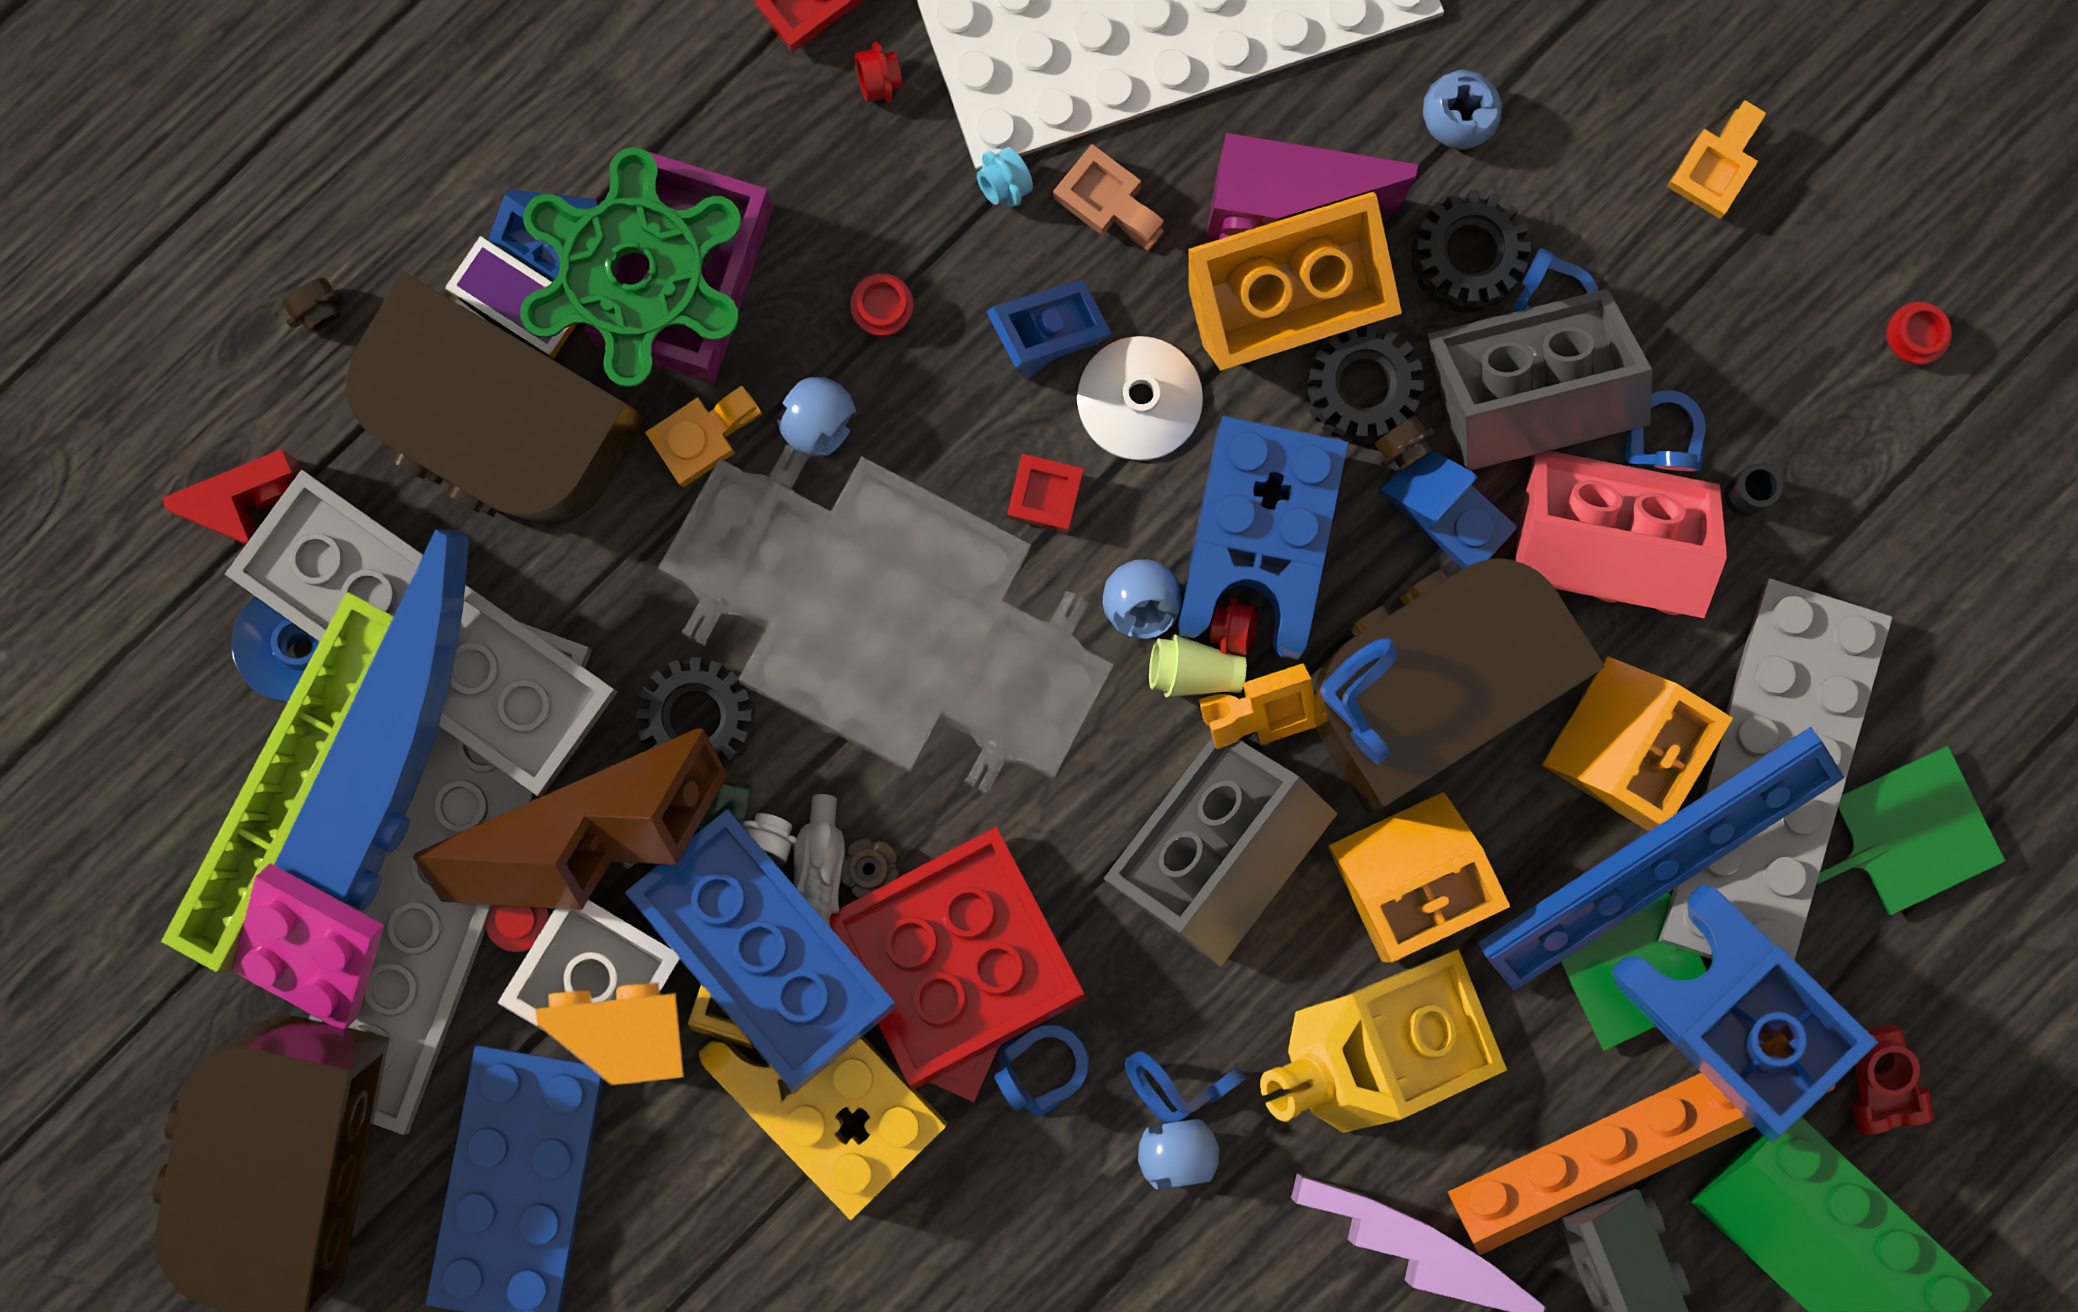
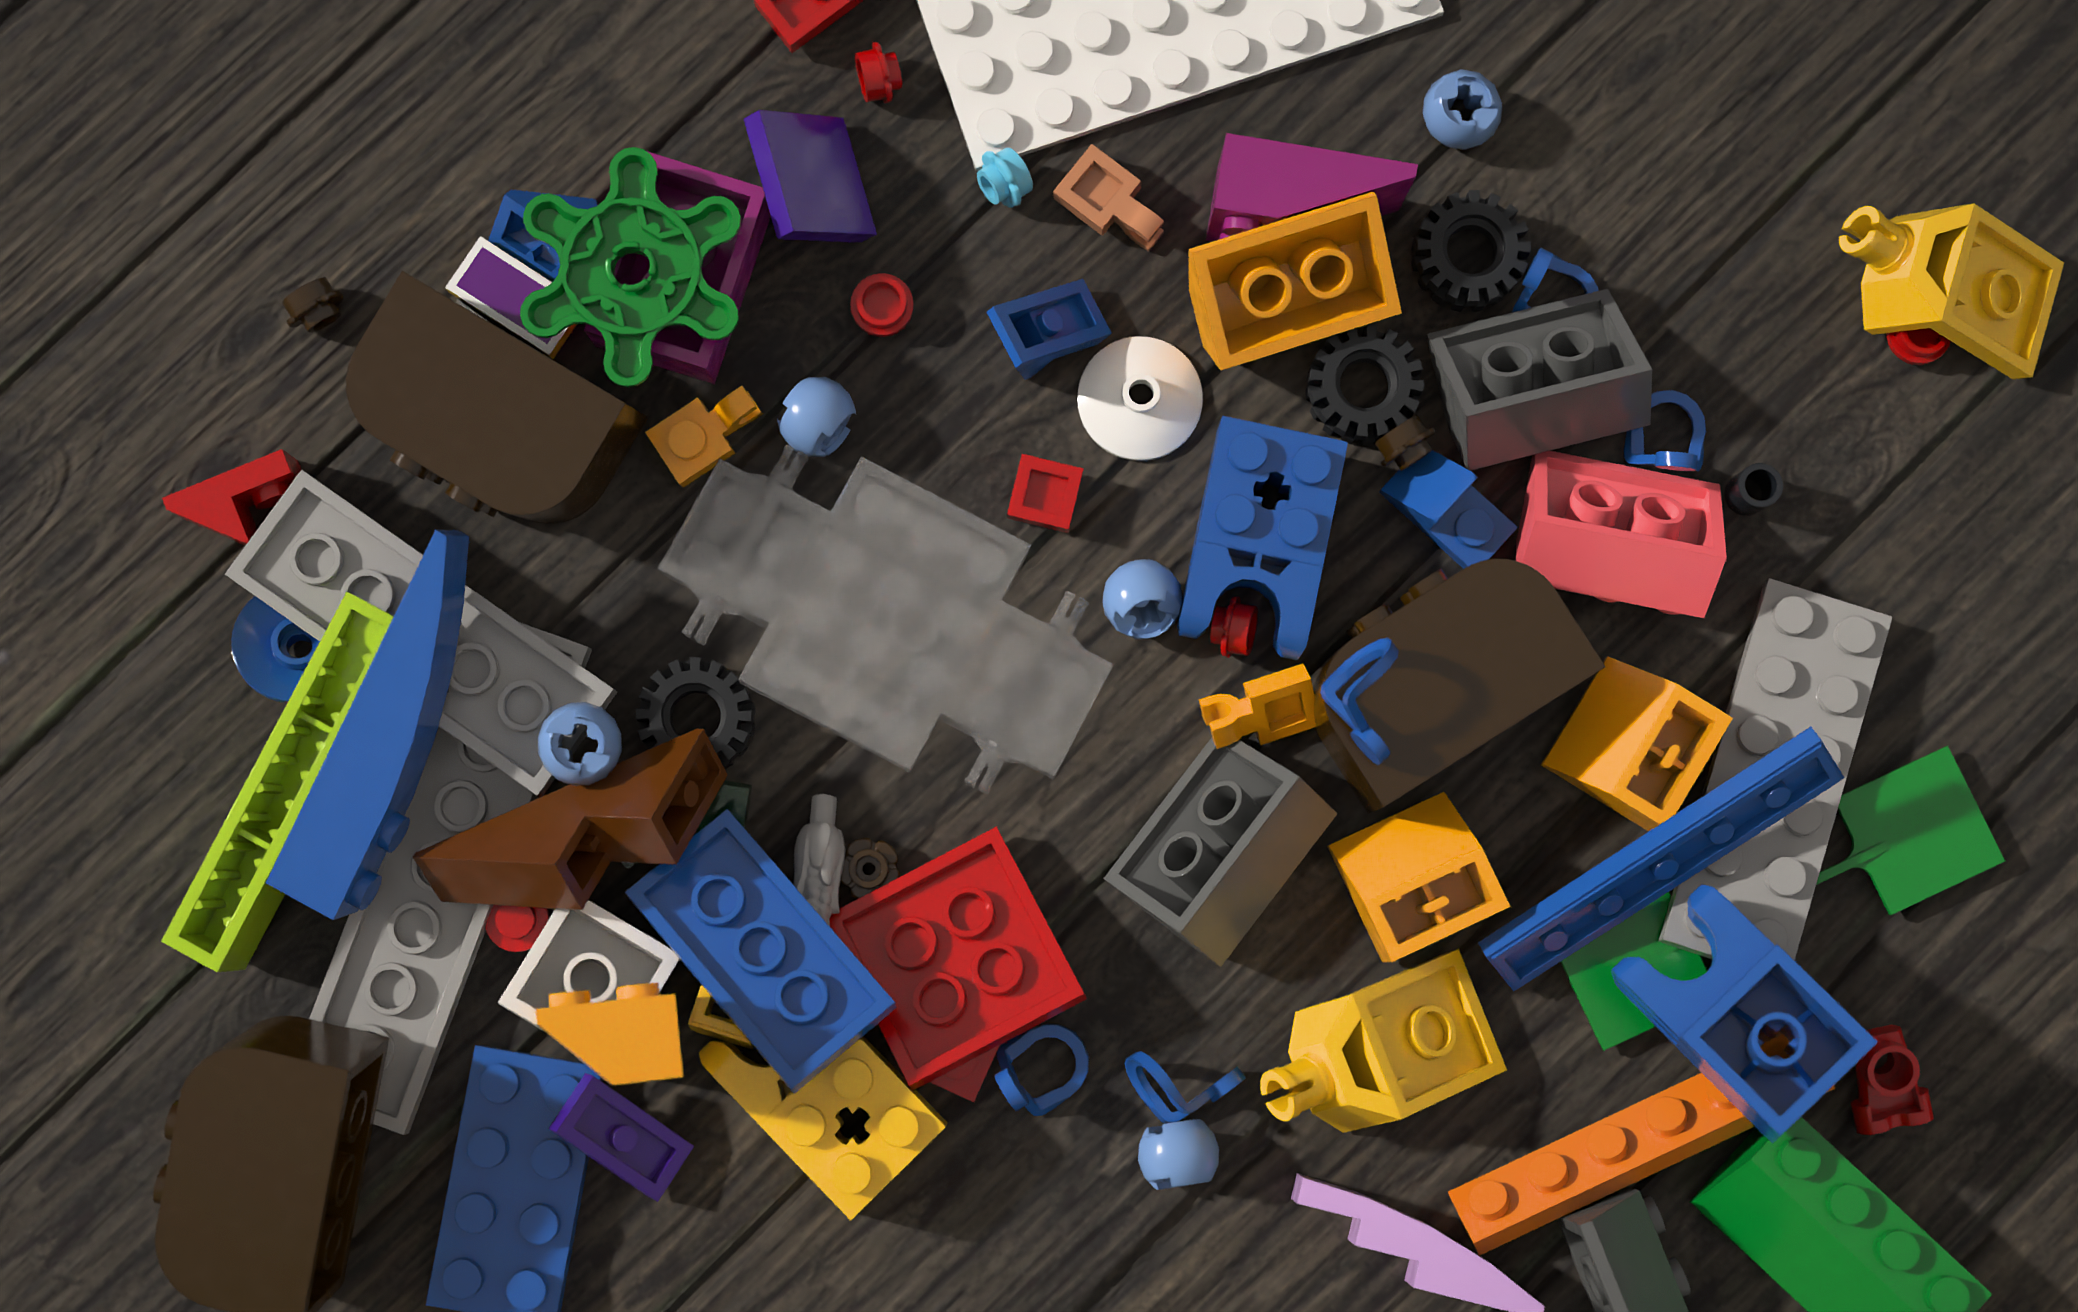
(307, 947): dark pink plate -> none
(565, 722): none -> medium blue piece
(621, 1137): none -> dark purple plate
(772, 836): white plate -> none
(809, 177): none -> dark purple tile
(1194, 668): yellowish green cone -> none
(1716, 165): light orange plate -> none
(1958, 277): none -> yellow plate

